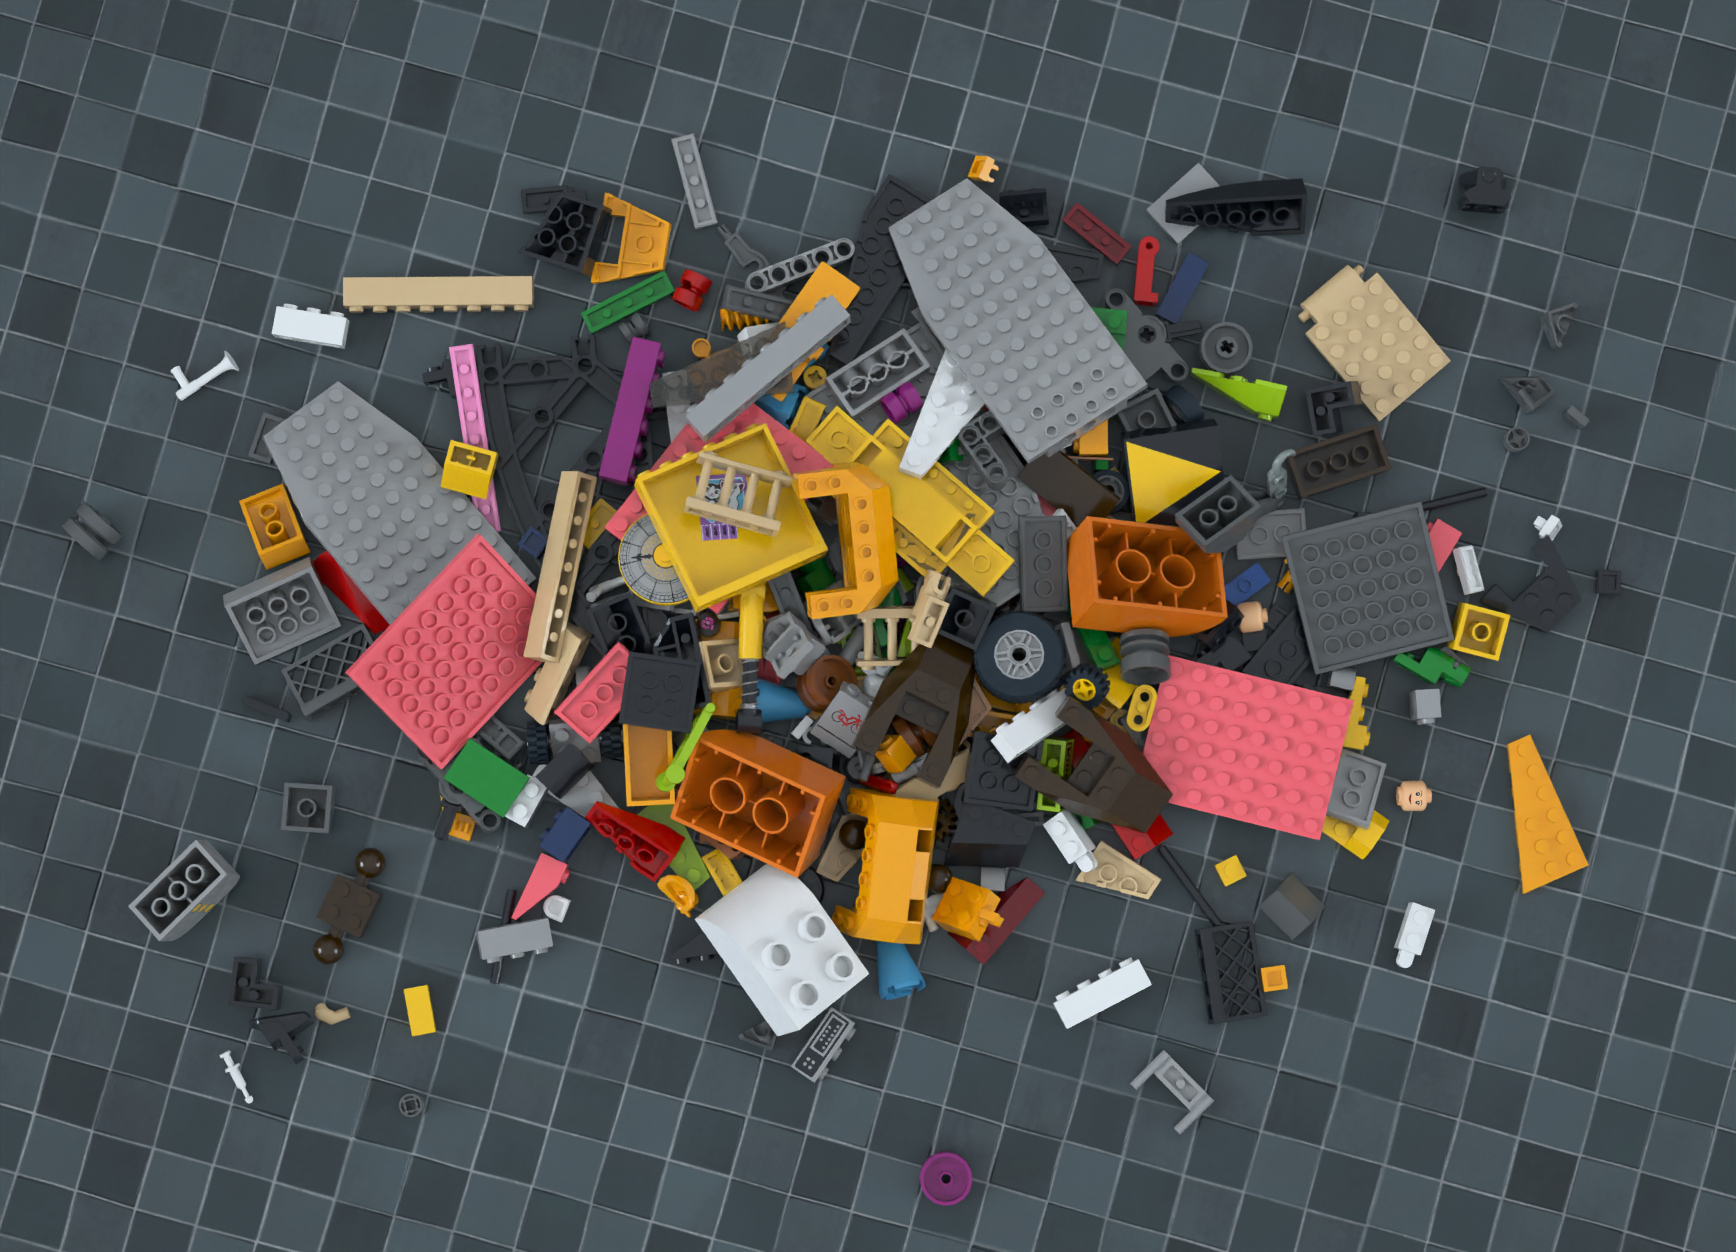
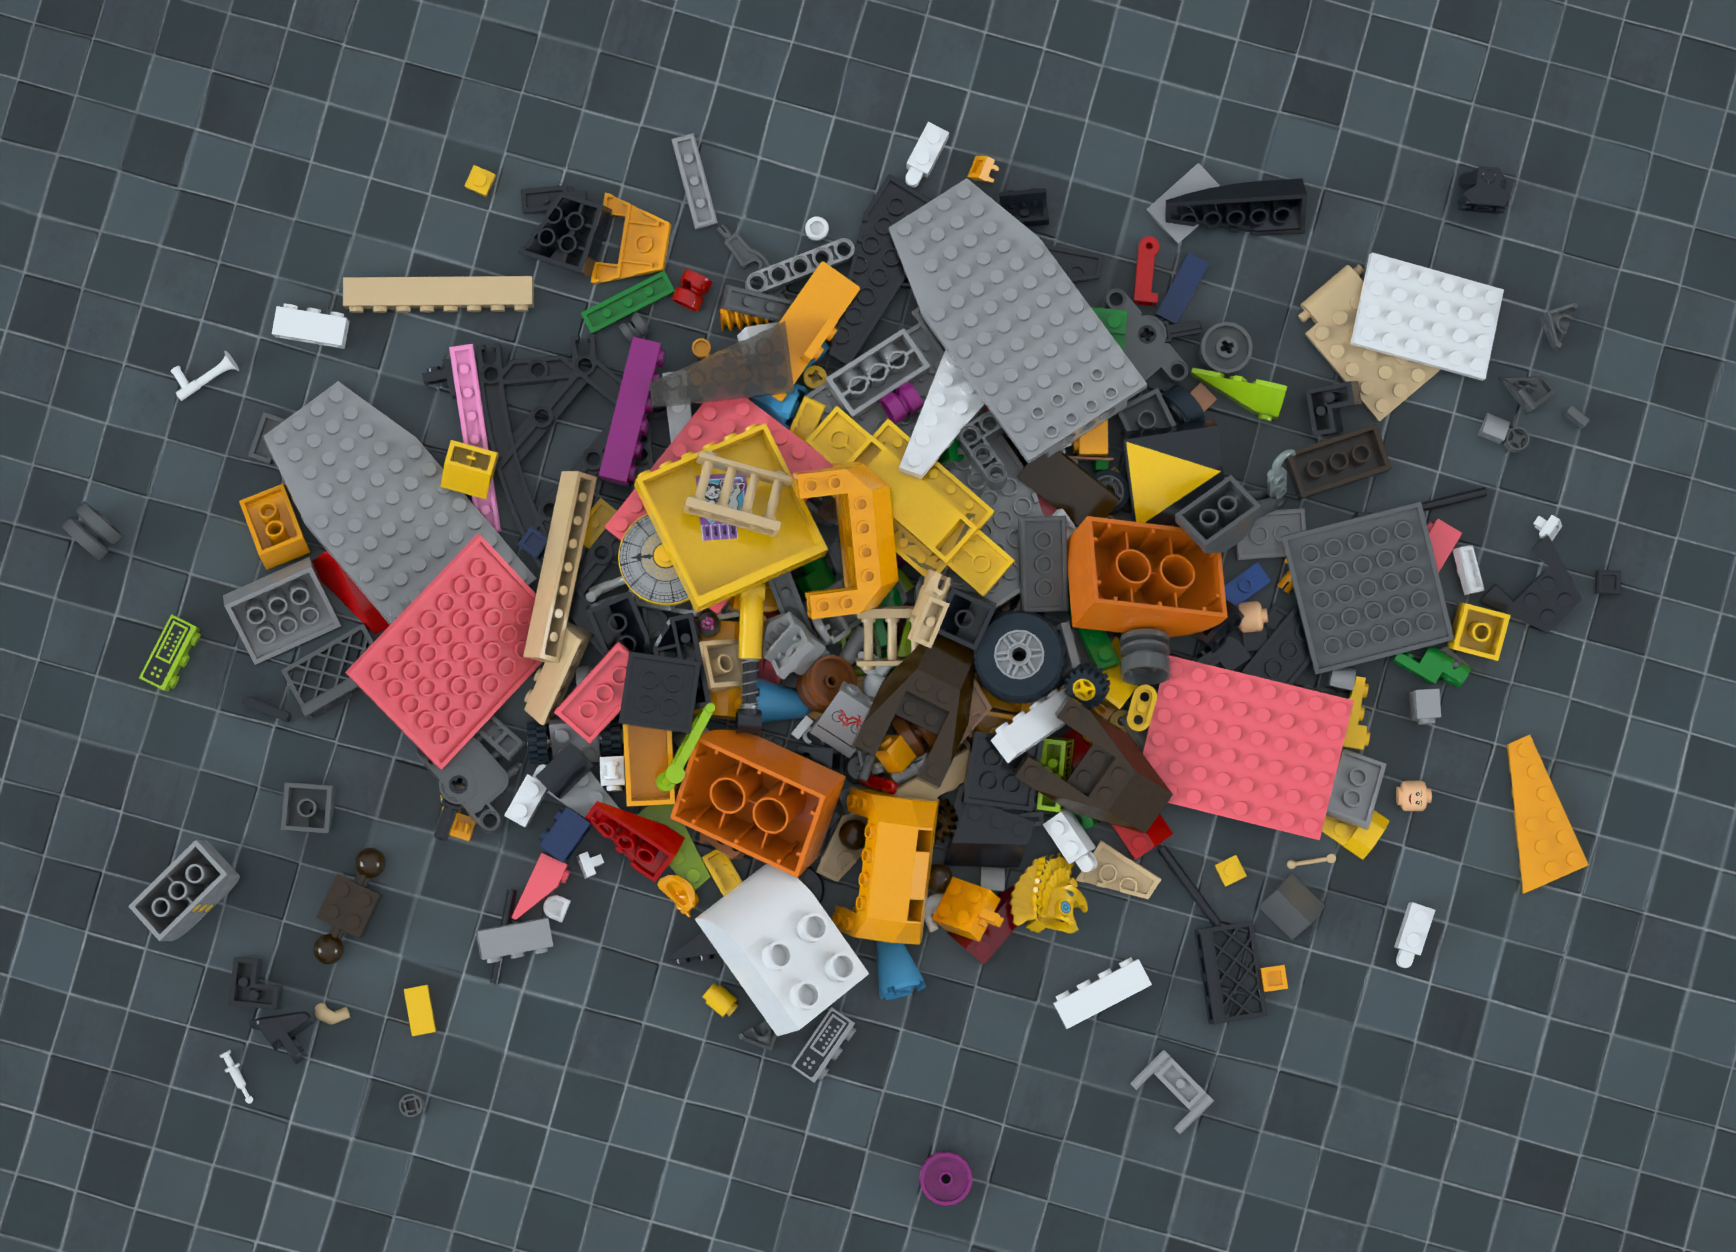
(170, 653): none -> brick
(480, 180): none -> yellow plate
(486, 778): green tile -> none
(588, 864): none -> white tile
(612, 773): none -> white brick
(720, 1000): none -> yellow brick
(767, 368): light grey brick -> none
(817, 228): none -> white tile
(925, 154): none -> white brick
(1046, 895): none -> yellow piece
(1096, 233): dark red plate -> none
(1203, 396): none -> nougat tile
(1331, 858): none -> tan hinge
(1427, 316): none -> white plate
(1494, 428): none -> light grey brick

